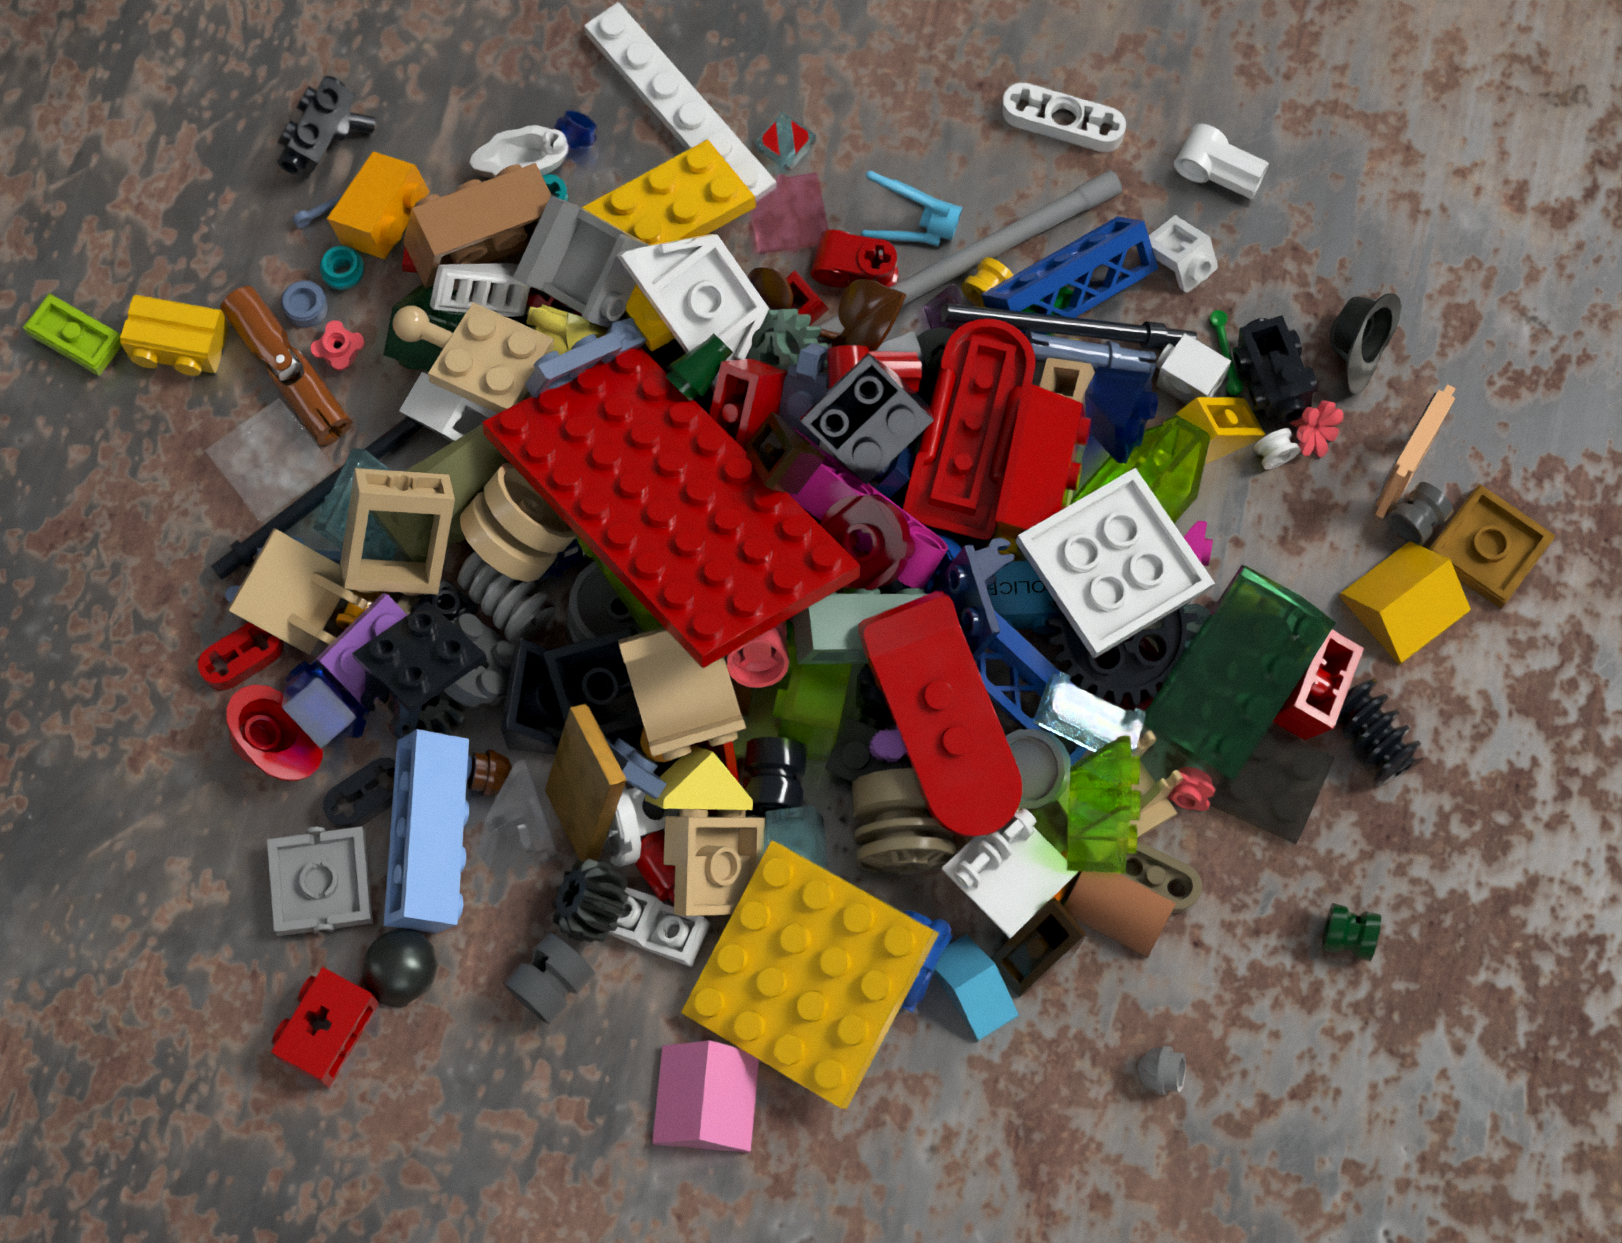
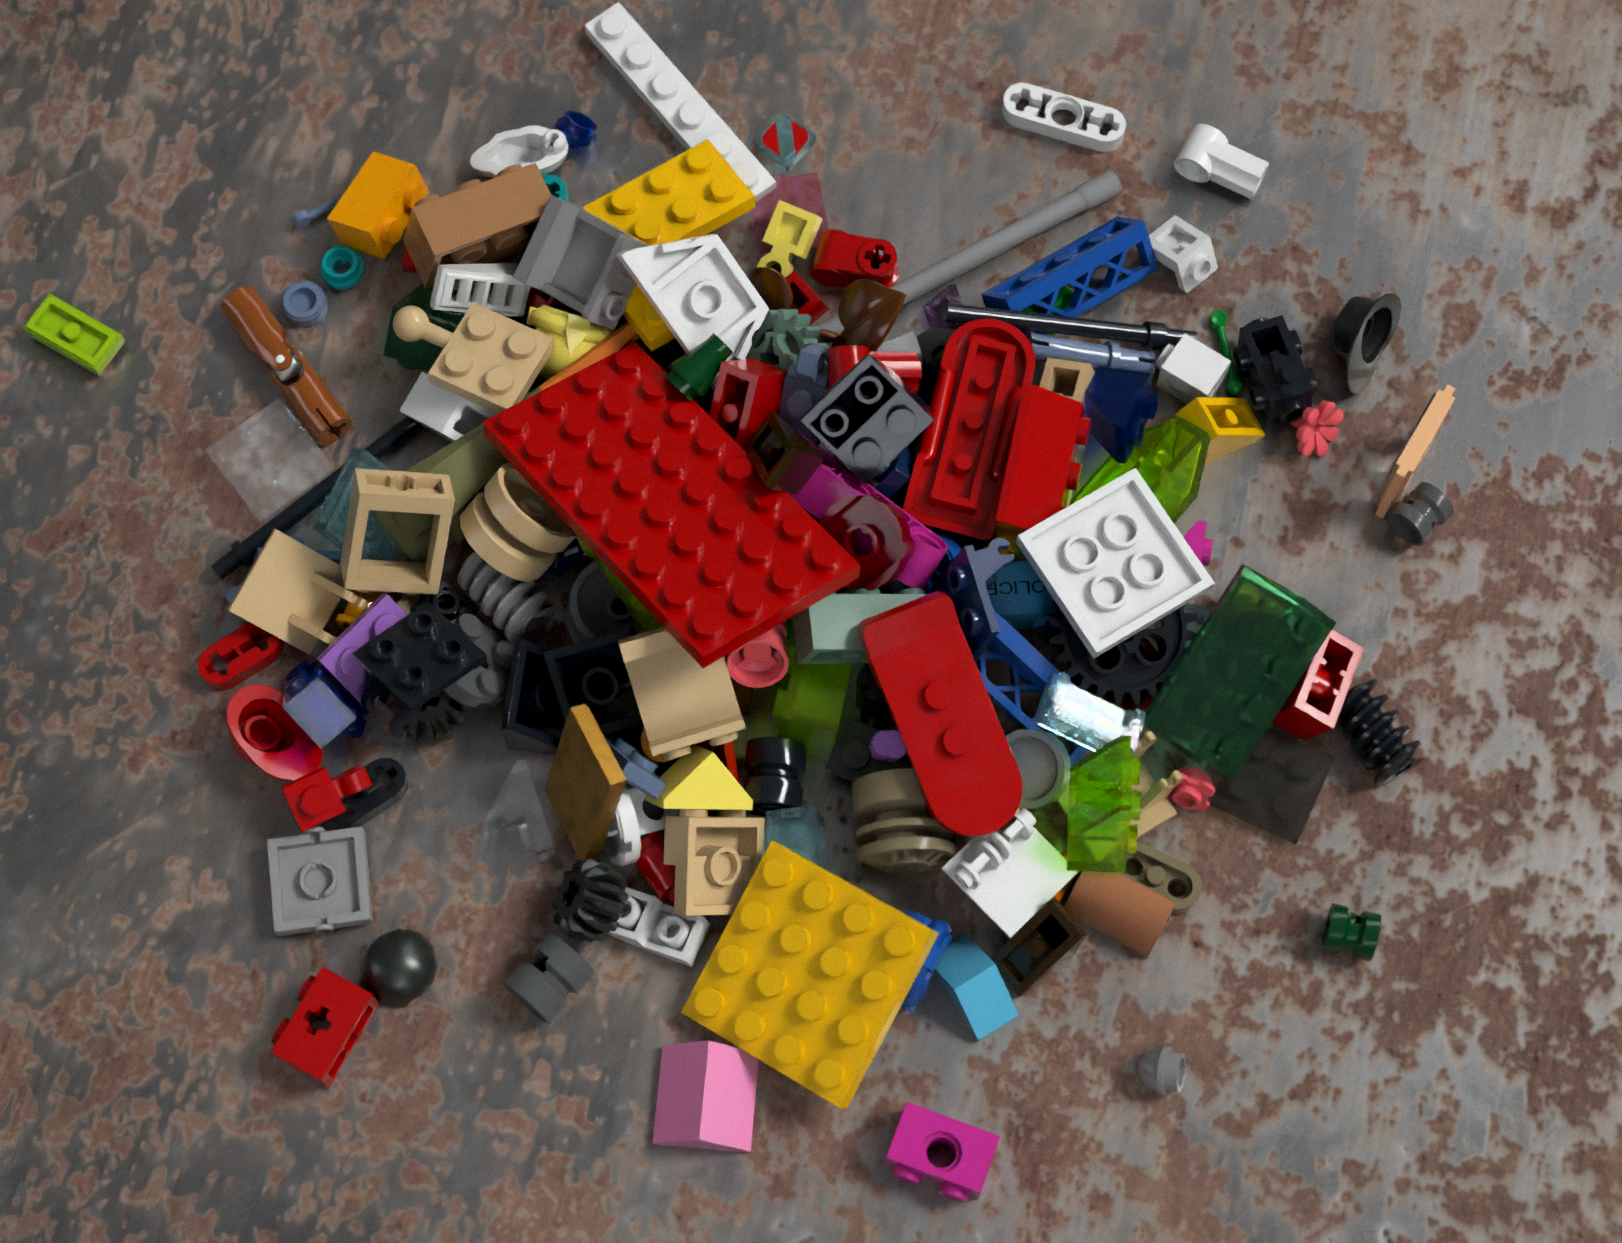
(174, 335): yellow brick -> none
(317, 795): none -> red plate
(323, 117): black brick -> none
(345, 355): coral plate -> none
(427, 832): light blue brick -> none
(488, 772): reddish brown plate -> none
(556, 370): sand blue hinge -> none
(790, 234): none -> light yellow plate
(924, 1128): none -> dark pink brick
(938, 216): medium azure plant -> none
(989, 274): yellow wheel -> none
(1276, 448): white bush -> none
(1408, 600): yellow slope -> none
(1492, 545): pearl gold tile -> none

